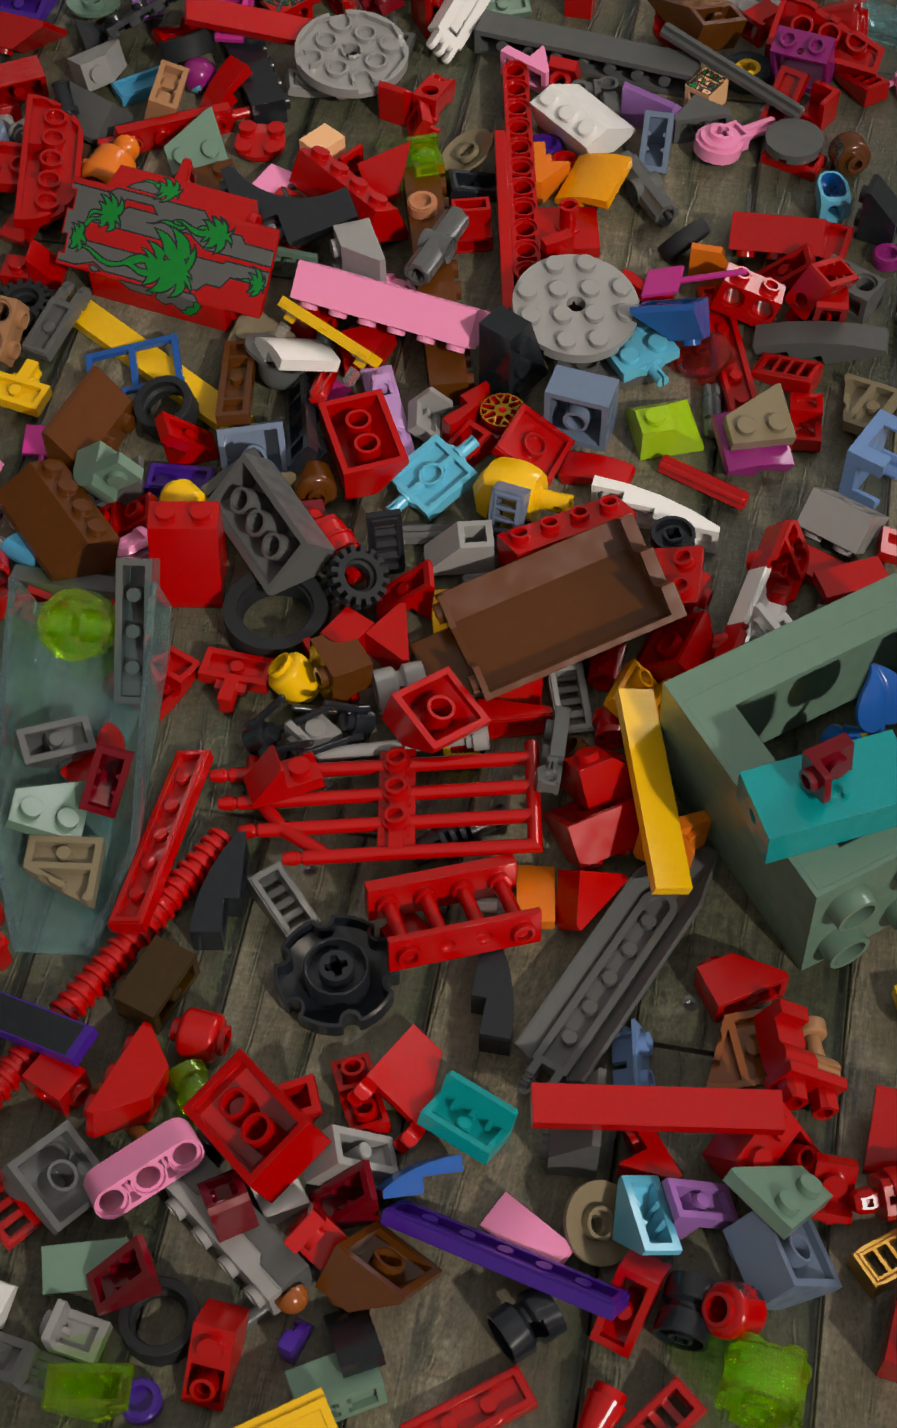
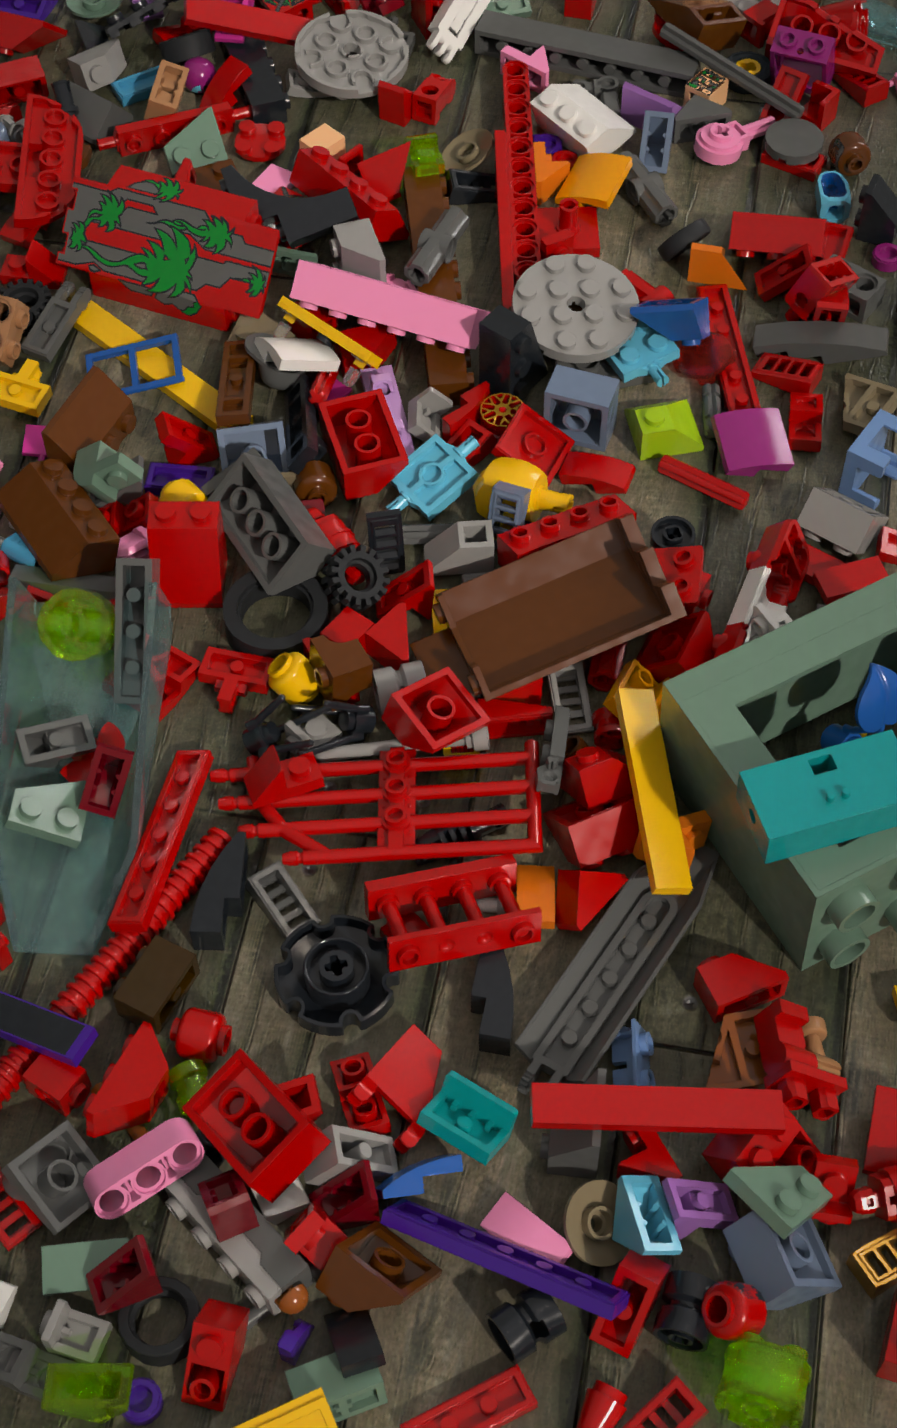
(67, 865): dark tan wing -> none
(109, 157): orange piece -> none
(158, 389): black tyre -> none
(421, 120): red tile -> none
(422, 205): nougat tile -> none
(478, 234): red piece -> none
(563, 69): red tile -> none
(652, 506): white slope -> none
(667, 280): dark pink piece -> none
(748, 297): red brick -> none
(760, 422): dark tan wing -> none
(826, 762): dark red bracket -> none

